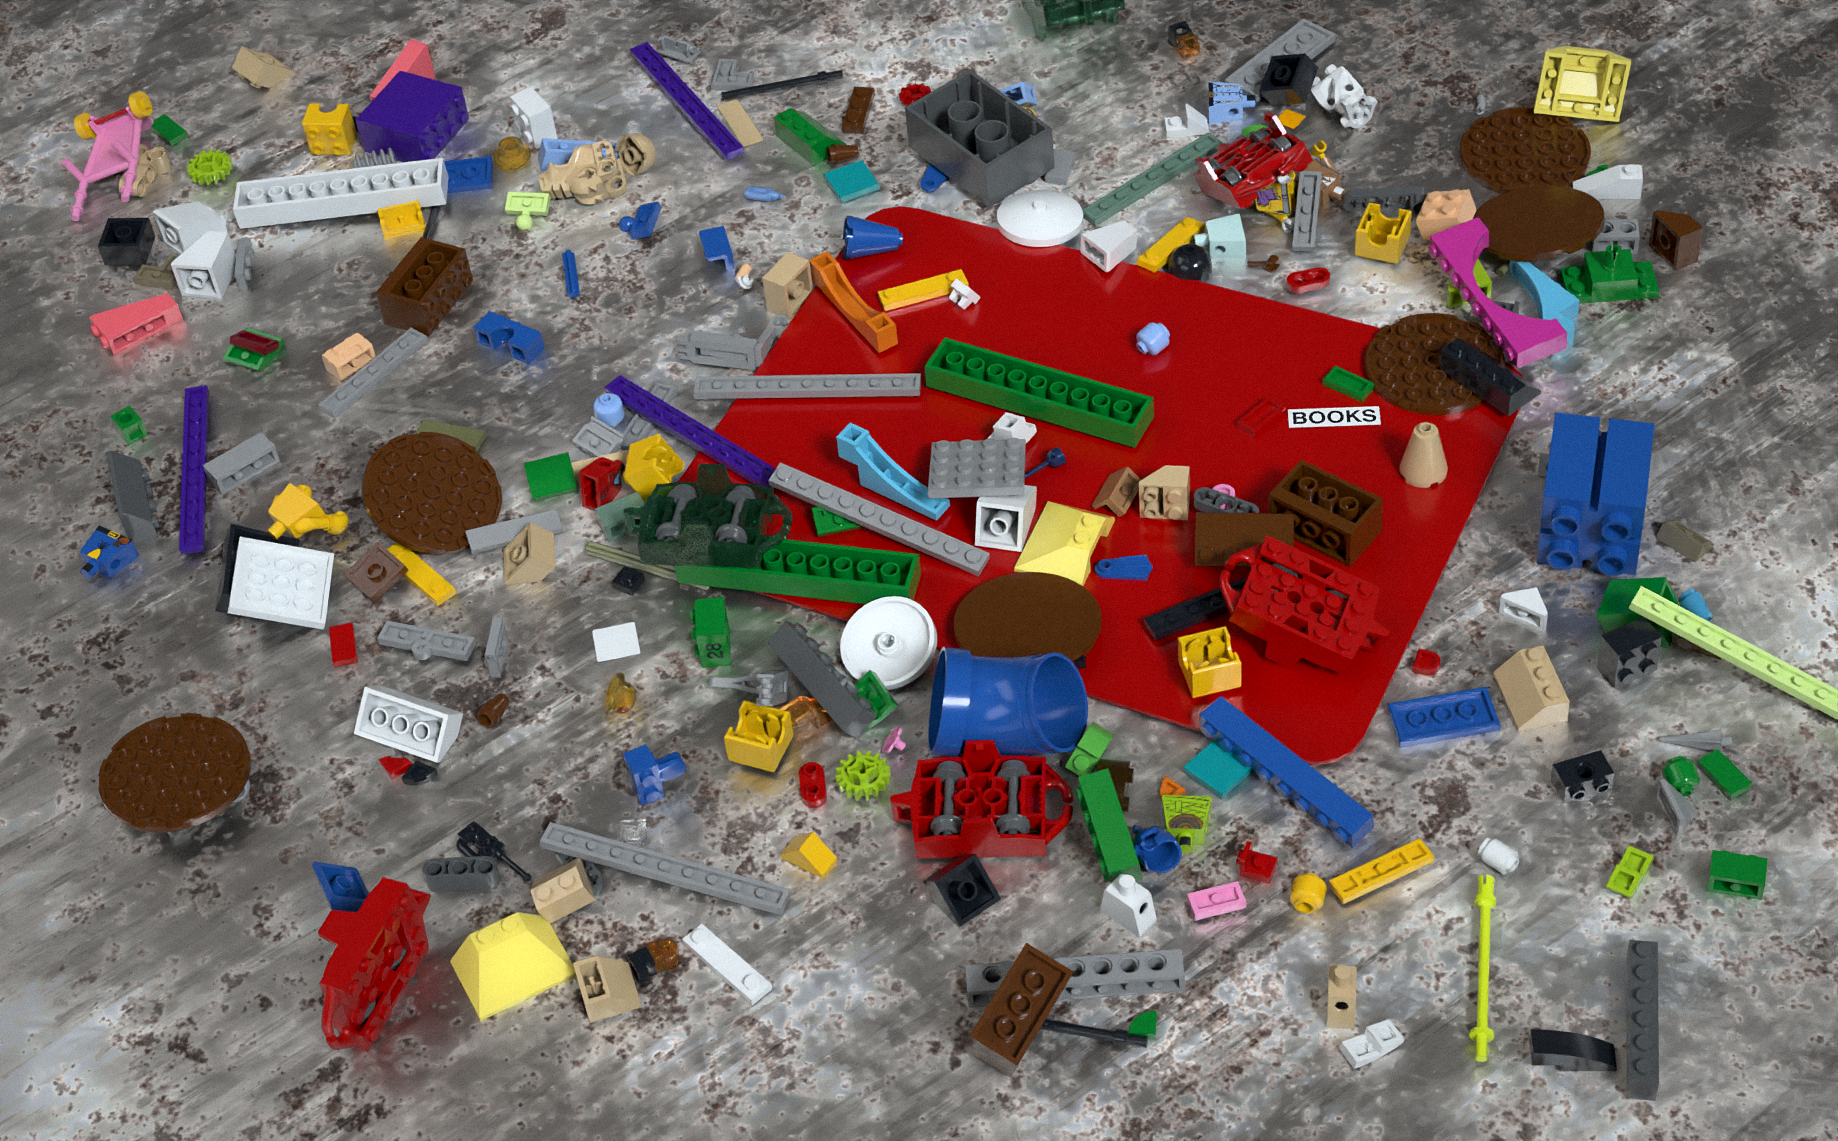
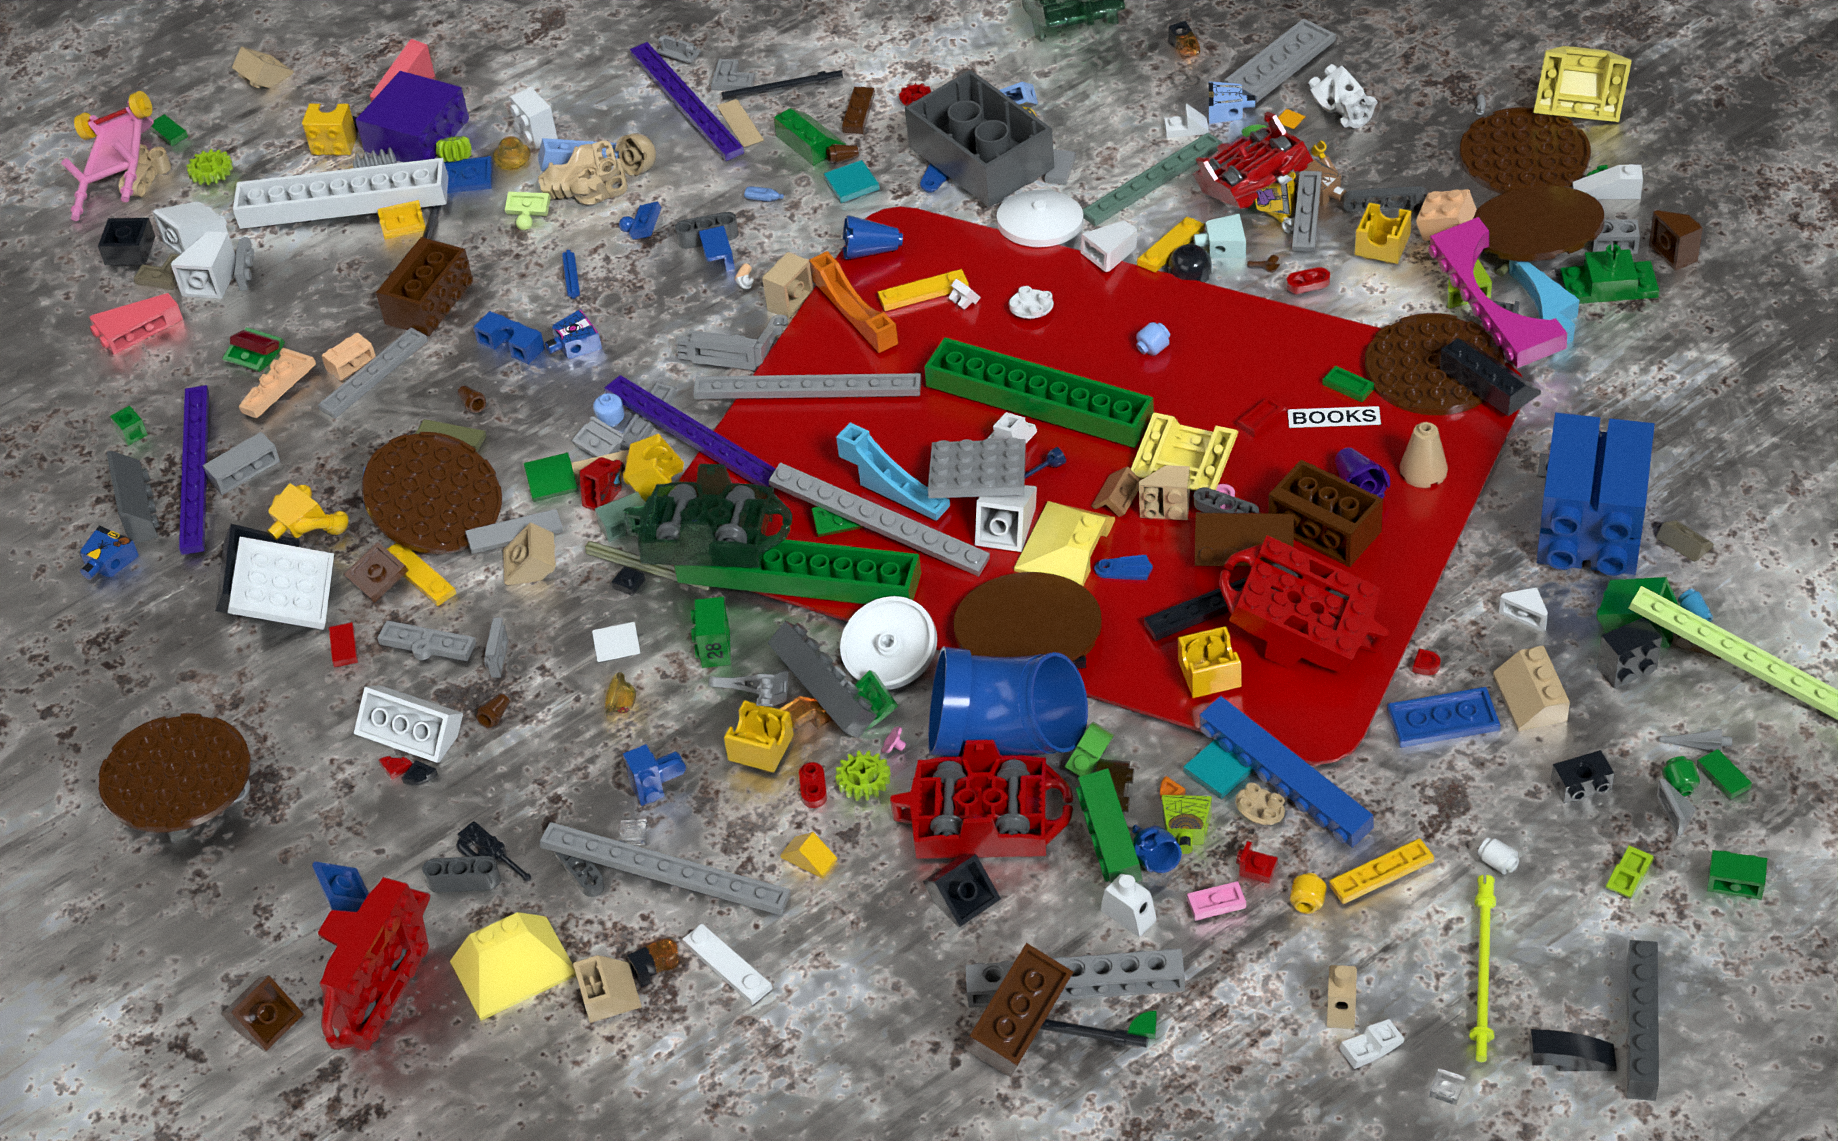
(262, 1013): none -> reddish brown slope
(281, 377): none -> light nougat wing
(453, 148): none -> lime gear
(472, 399): none -> reddish brown cone
(562, 891): tan slope -> none
(574, 336): none -> blue torso
(688, 230): none -> dark grey beam
(1031, 303): none -> white dish
(1180, 445): none -> light yellow slope
(1260, 805): none -> tan dish
(1288, 79): black brick -> none
(1362, 471): none -> dark purple cone
(1447, 1086): none -> clear plate

